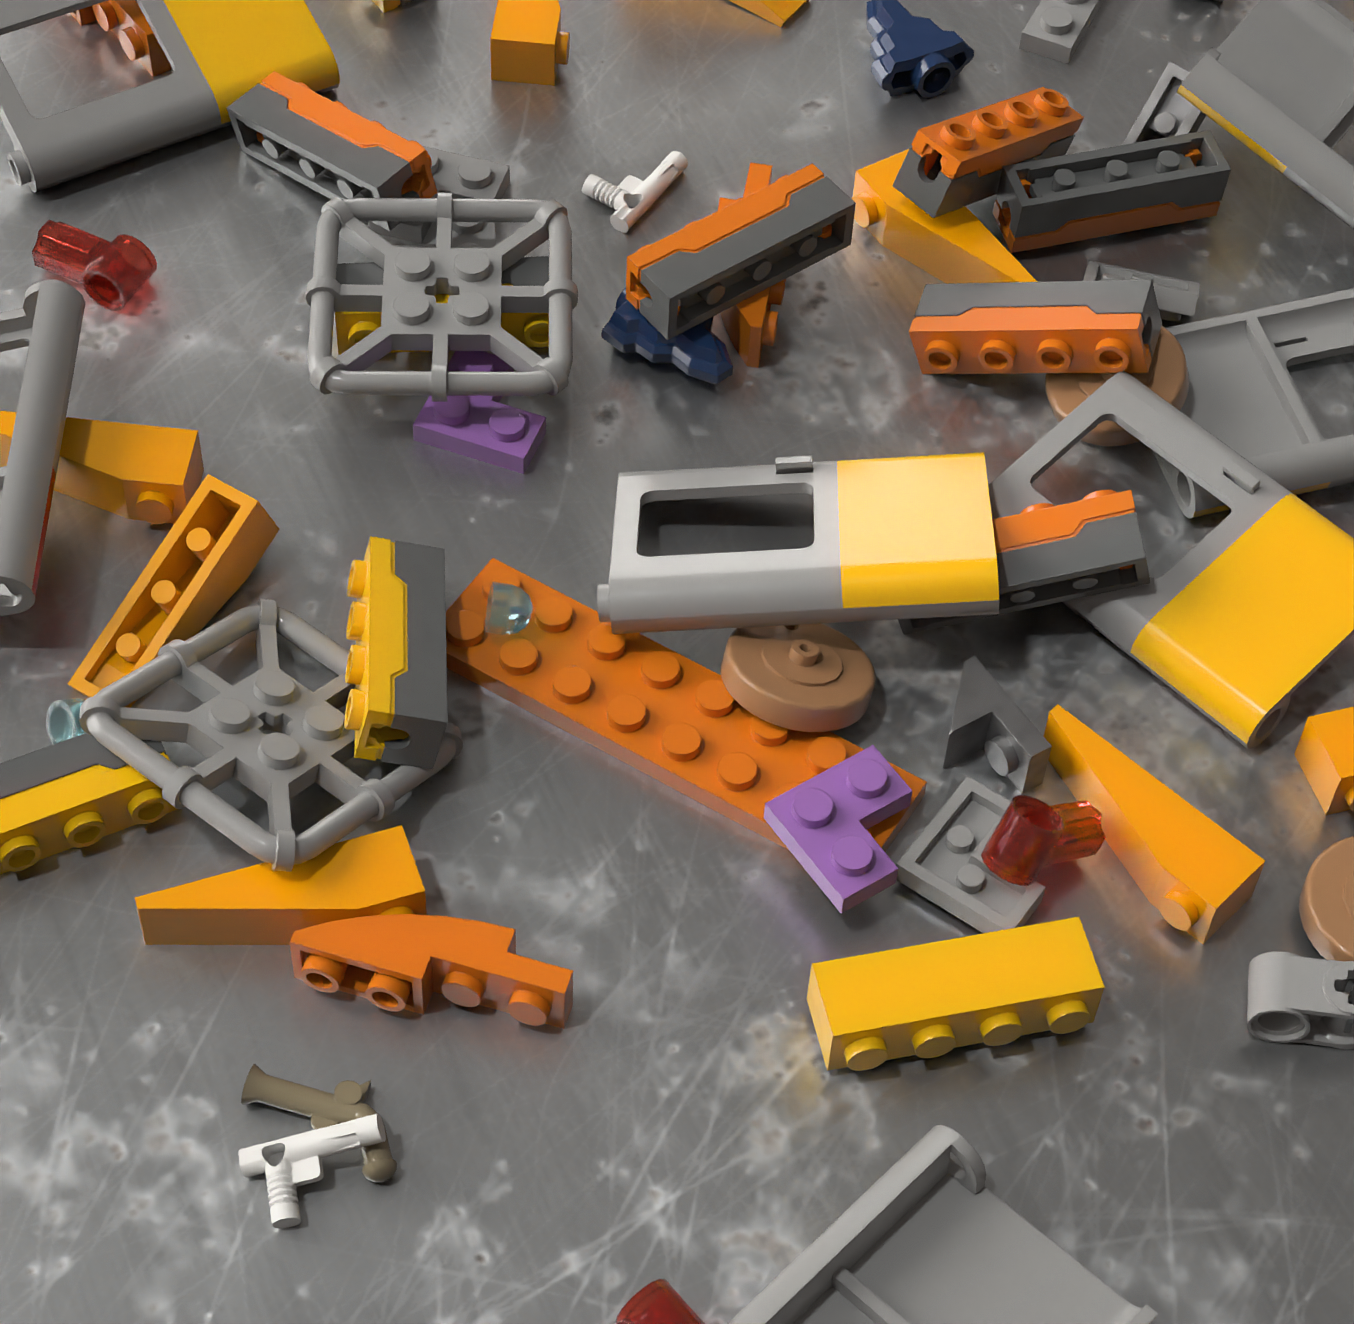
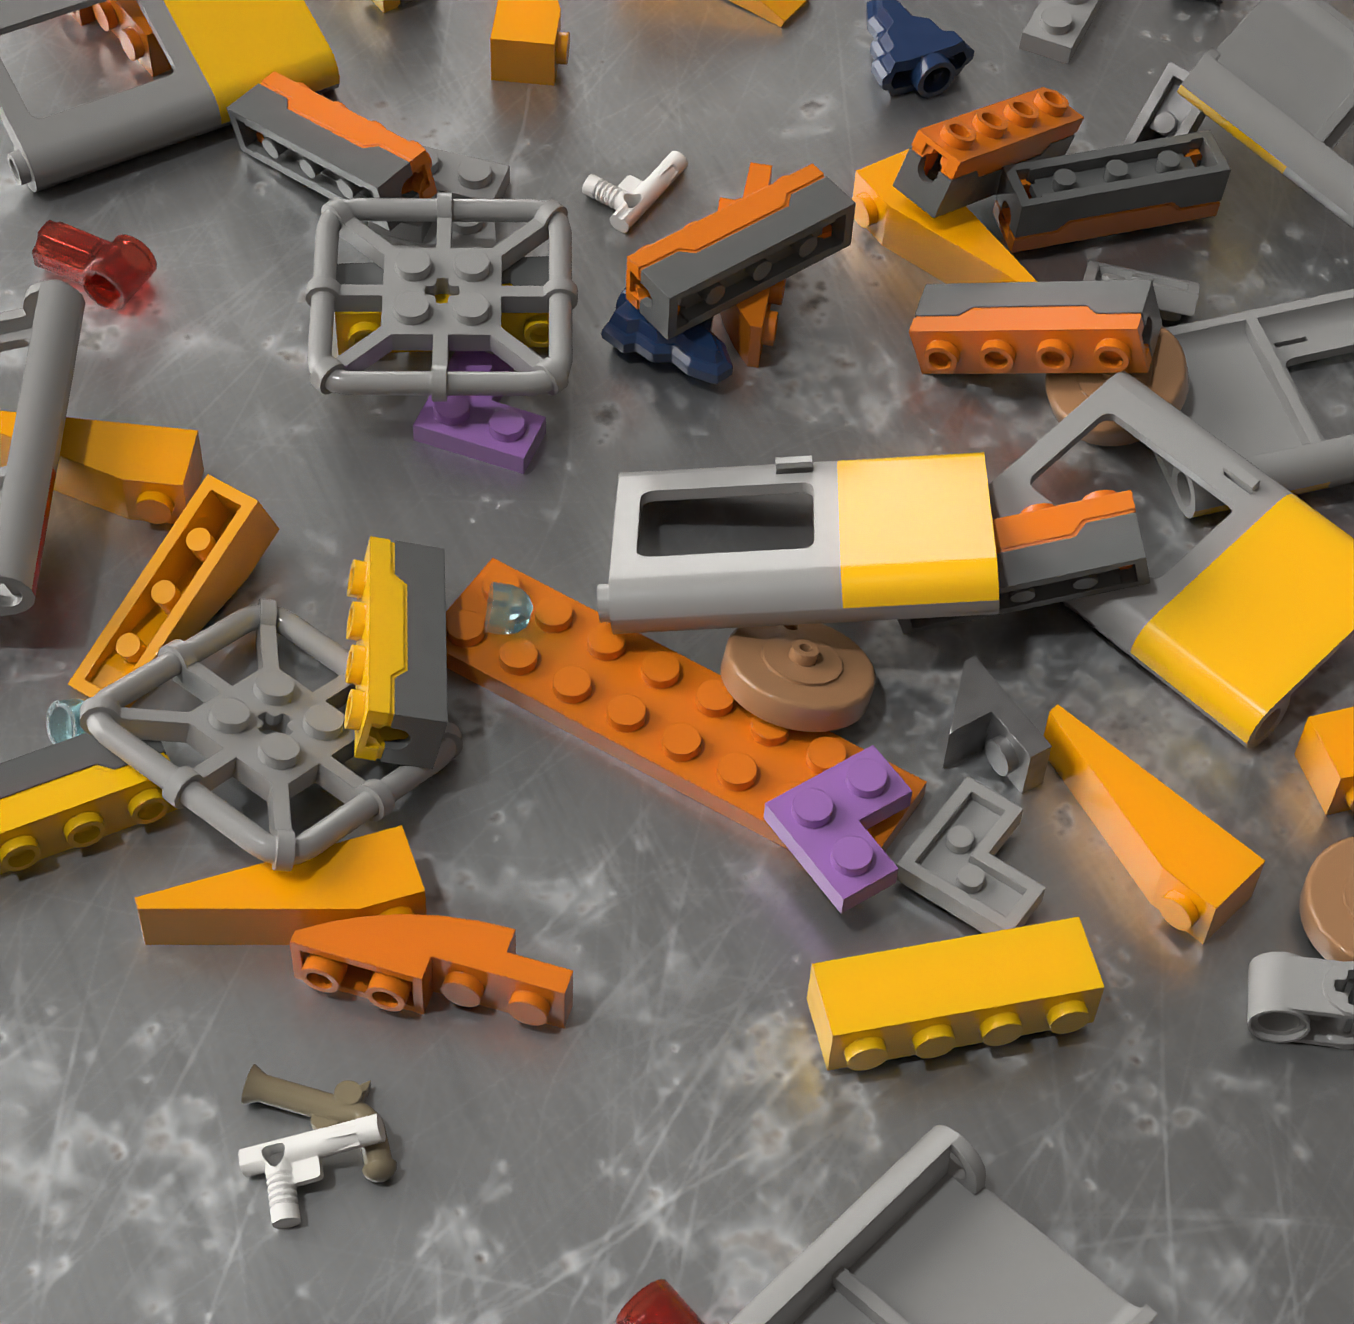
(1041, 835): clear red piece -> none

